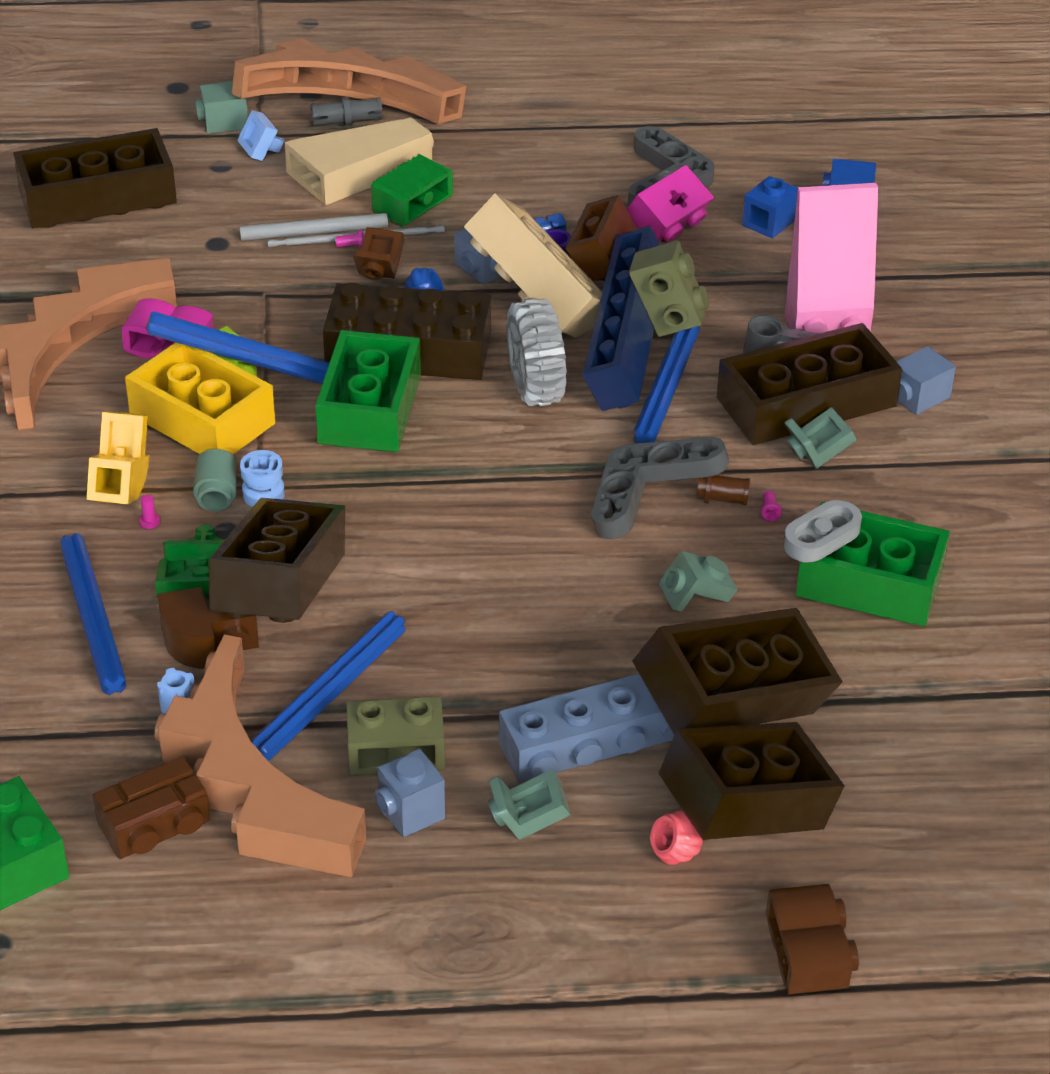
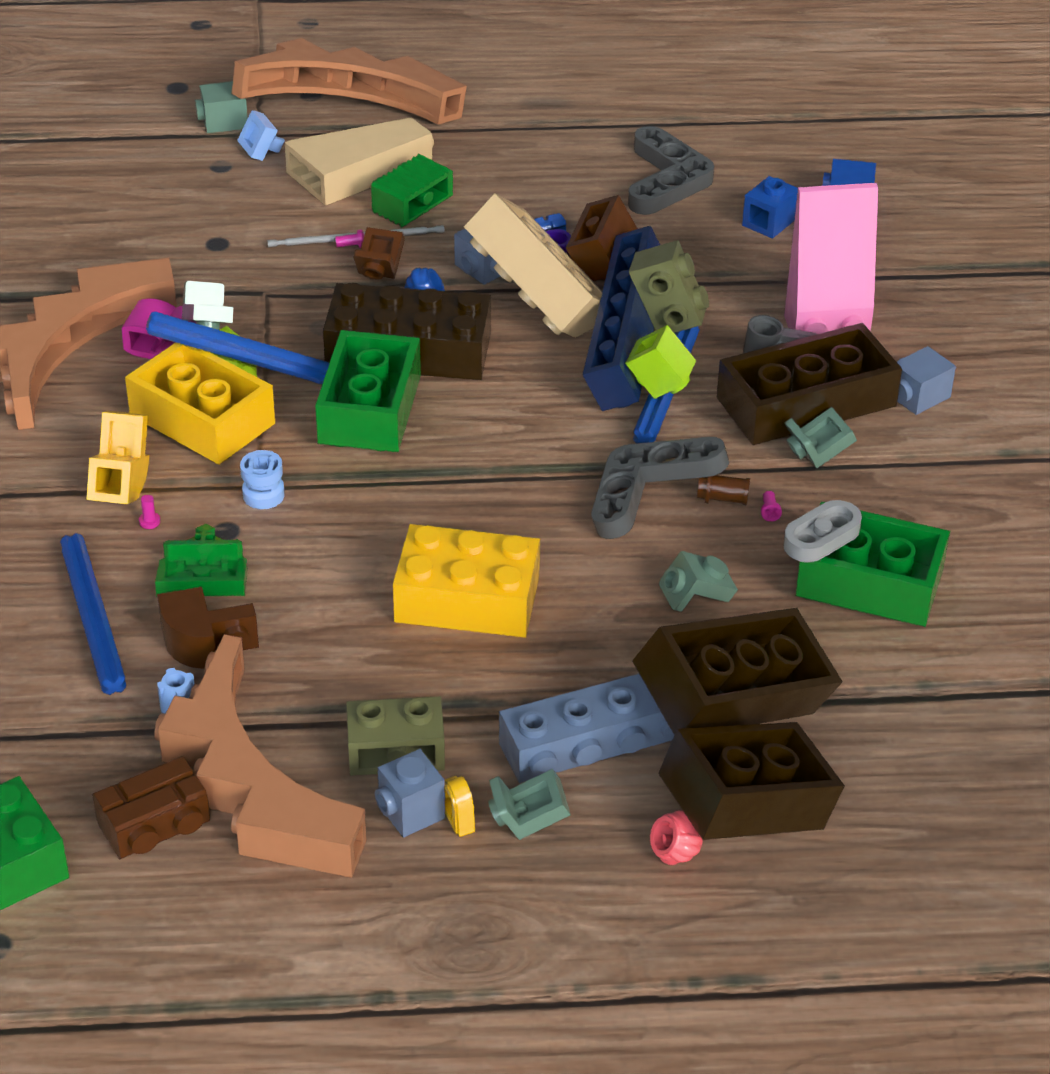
(95, 178): dark brown brick -> none
(204, 304): none -> bracket
(215, 479): sand green brick -> none
(277, 559): dark brown brick -> none
(314, 226): light grey bar -> none
(328, 685): blue axle -> none
(346, 111): dark grey pin -> none
(459, 805): none -> yellow tile
(466, 580): none -> yellow brick
(536, 351): light grey gear -> none
(661, 362): none -> lime brick
(671, 204): dark pink brick -> none
(810, 938): reddish brown brick -> none

